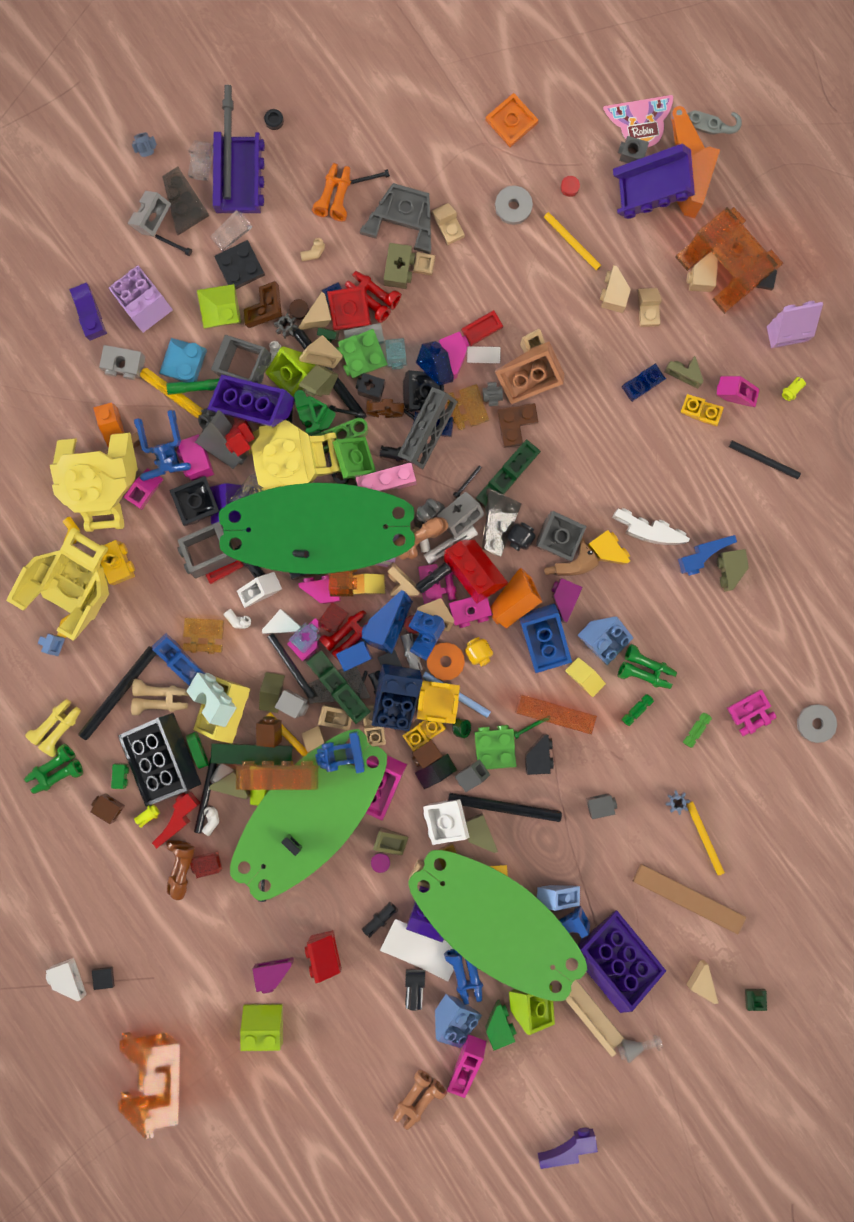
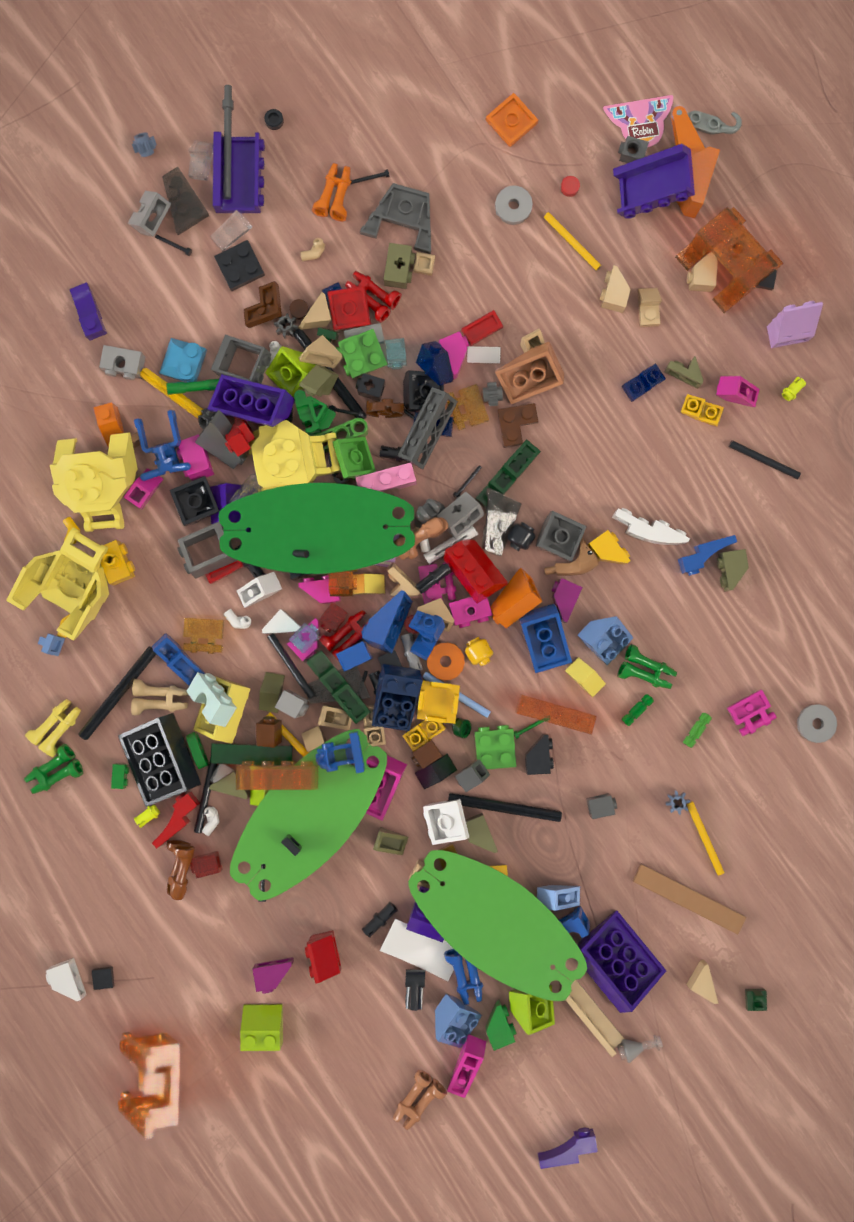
(106, 808): reddish brown brick -> none
(140, 298): lavender slope -> none
(219, 306): lime slope -> none
(380, 862): magenta tile -> none
(448, 224): tan slope -> none

